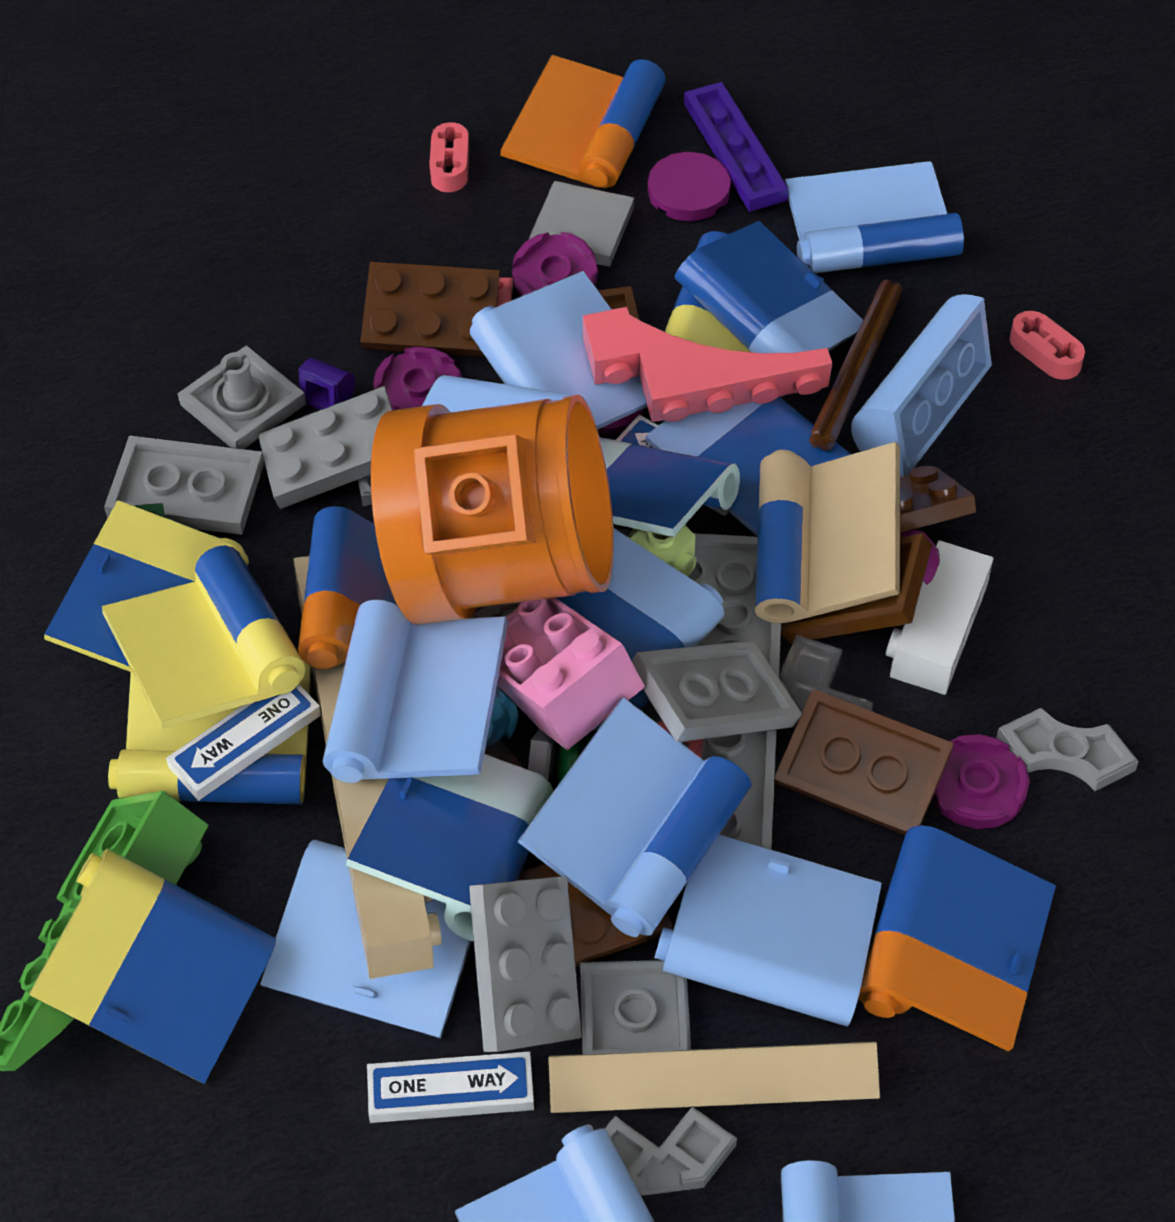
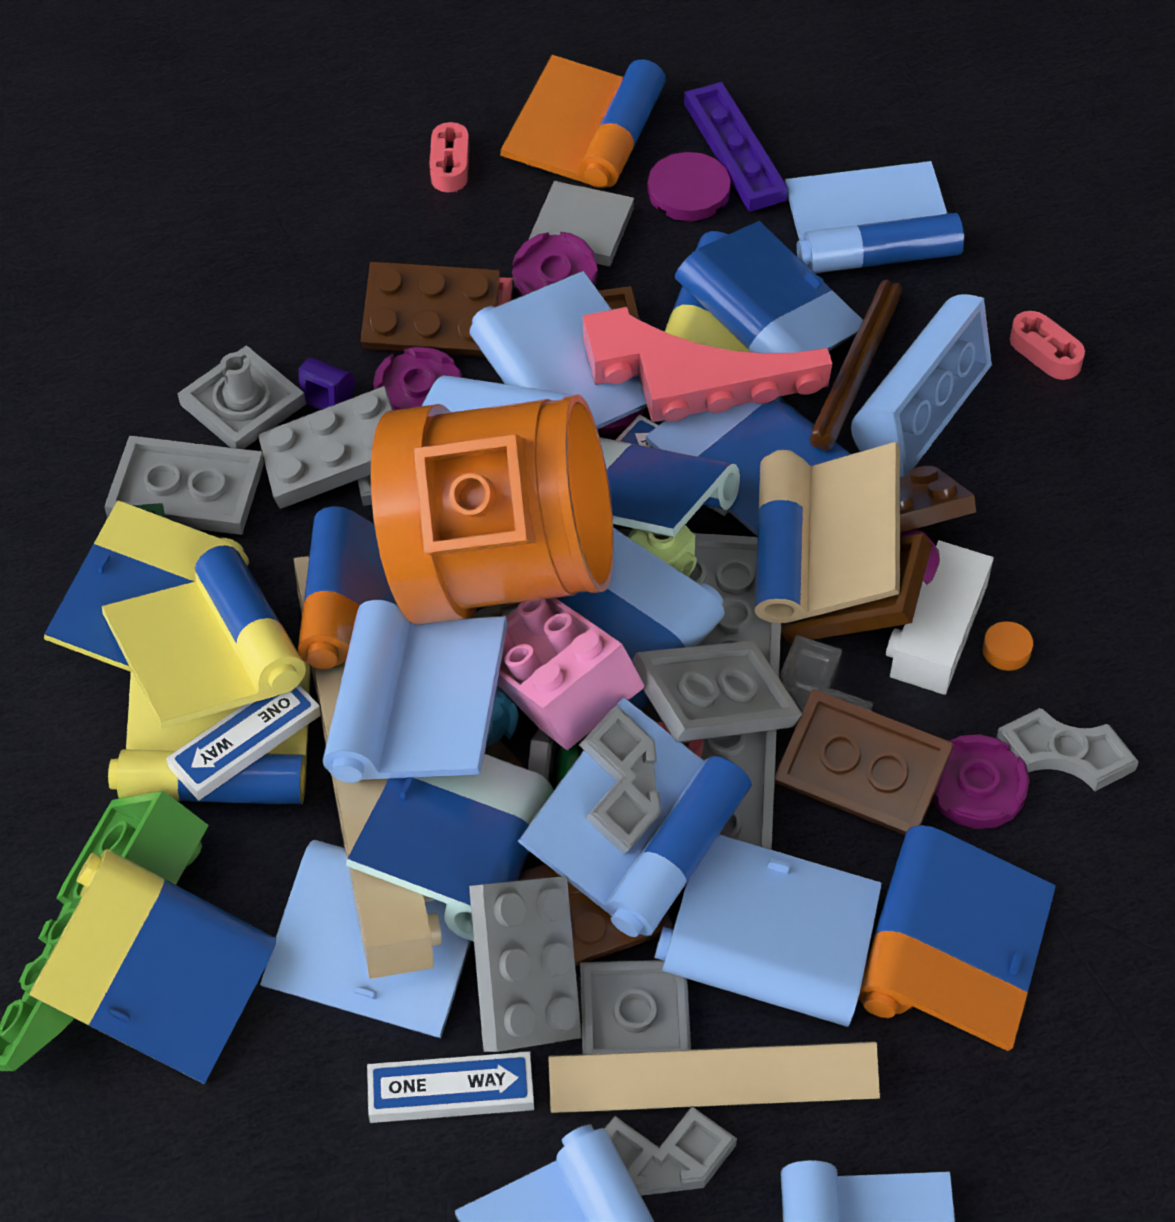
(629, 758): none -> light grey tile
(1007, 646): none -> orange tile

